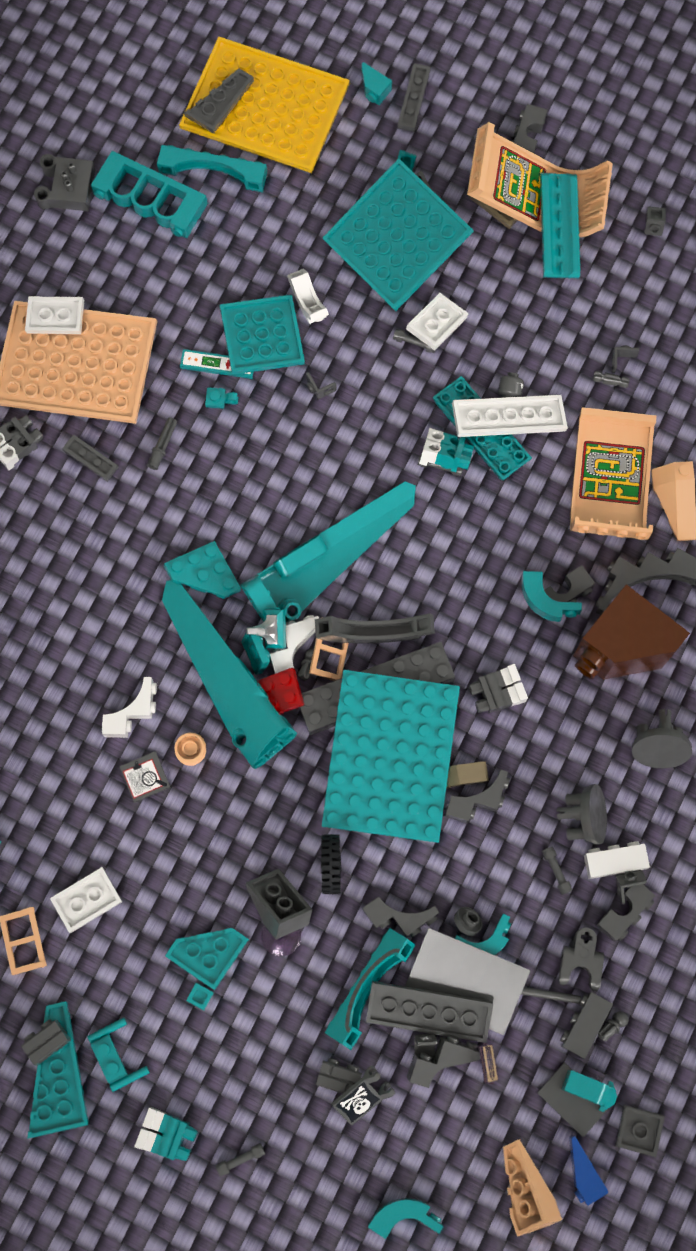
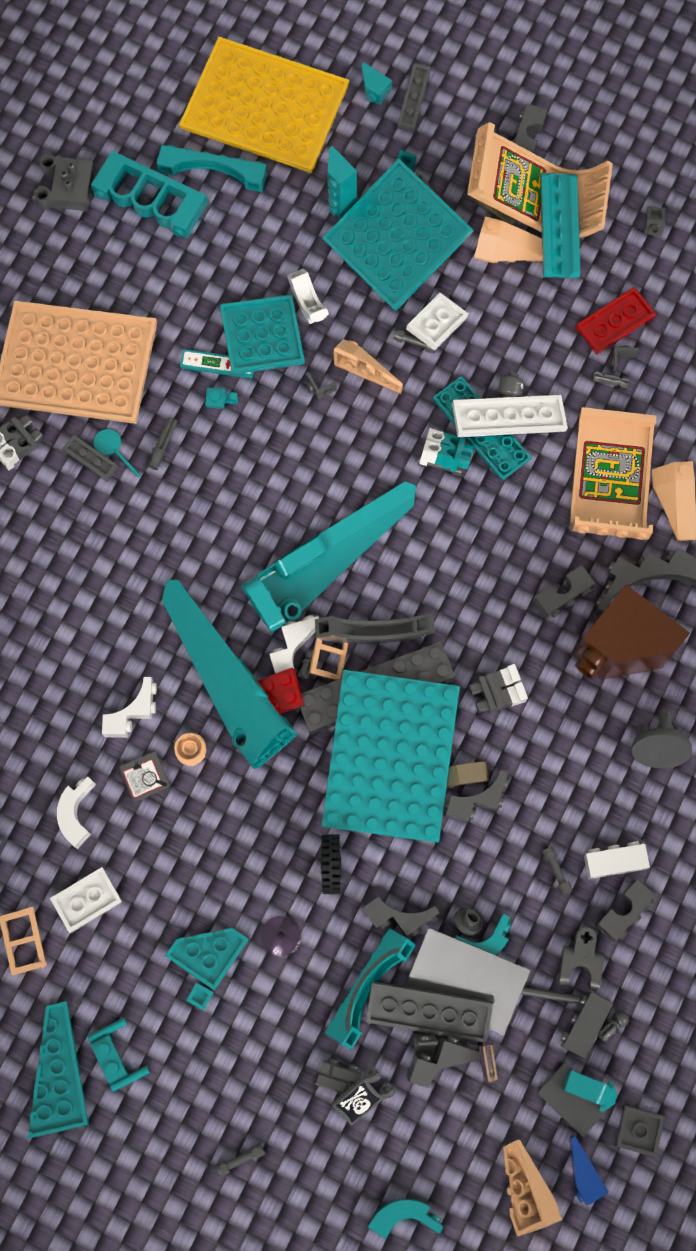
(45, 1042): dark grey brick -> none
(54, 315): white plate -> none
(67, 812): none -> white arch
(108, 443): none -> teal piece
(170, 1141): teal hips -> none
(204, 571): teal plate -> none
(220, 101): dark grey wing -> none
(257, 654): teal plate -> none
(272, 629): piece -> none
(279, 904): dark grey slope -> none
(341, 184): none -> teal slope
(357, 361): none -> light nougat wedge
(507, 243): none -> light nougat wedge
(541, 603): teal arch -> none
(590, 810): dark grey piece -> none
(615, 320): none -> red tile
(629, 879): dark grey bracket -> none

